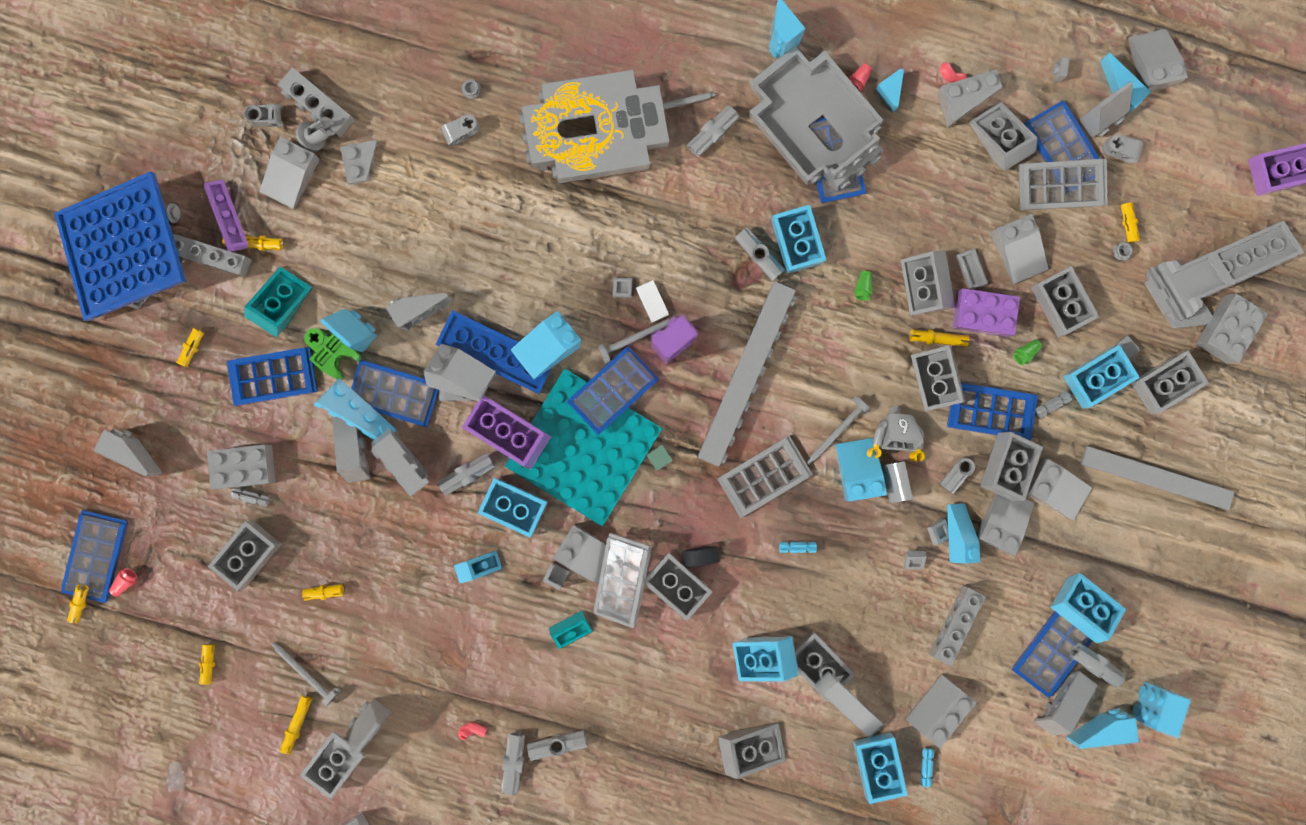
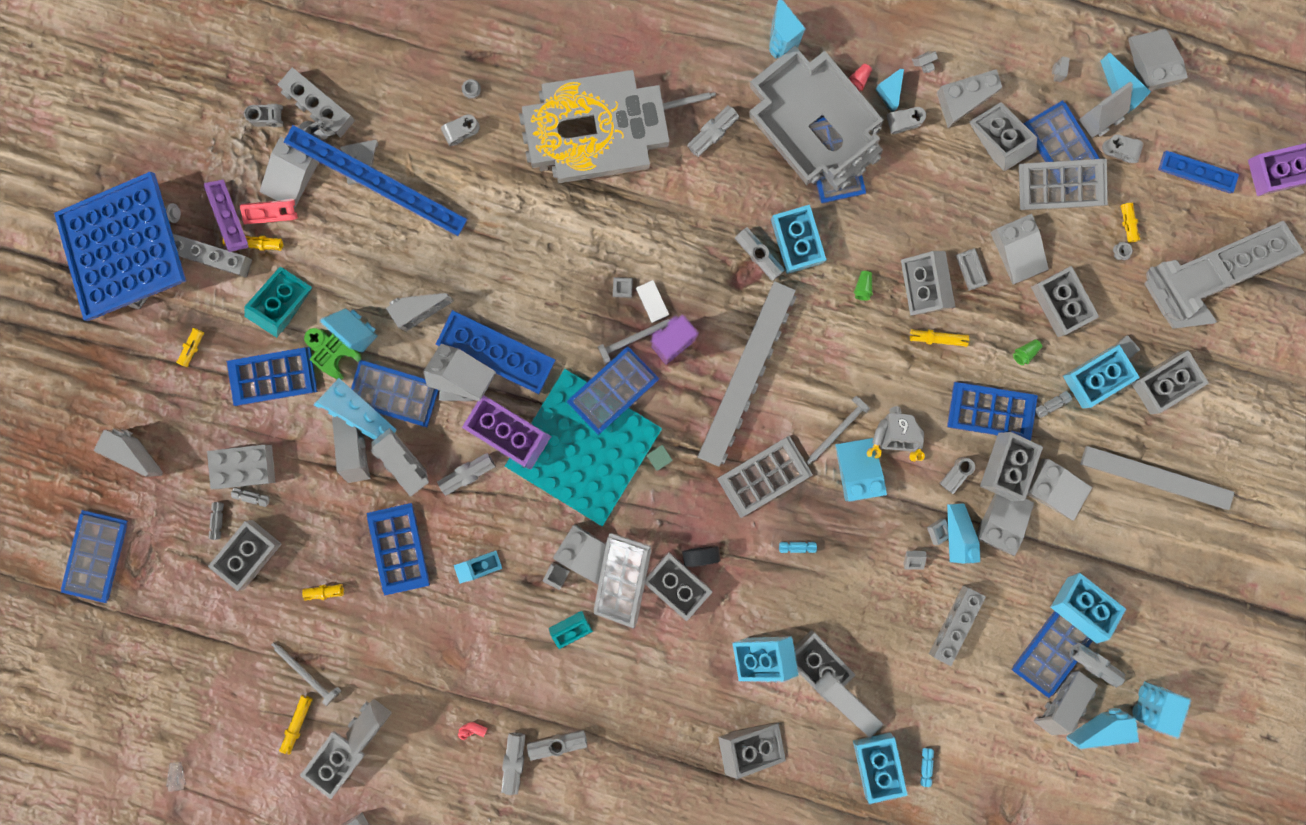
(78, 603): yellow pin -> none
(123, 581): coral cone -> none
(206, 664): yellow pin -> none
(216, 521): none -> light grey axle
(268, 211): none -> coral plate
(375, 180): none -> blue plate
(398, 549): none -> blue piece
(513, 507): medium azure brick -> none
(546, 345): medium azure slope -> none
(897, 482): light grey brick -> none
(902, 120): none -> light grey piece
(925, 61): none -> light grey tile
(938, 378): light grey brick -> none
(940, 711): light grey slope -> none
(949, 74): coral arm -> none
(985, 312): medium lavender brick -> none
(1198, 172): none -> blue plate
(1231, 328): light grey brick -> none

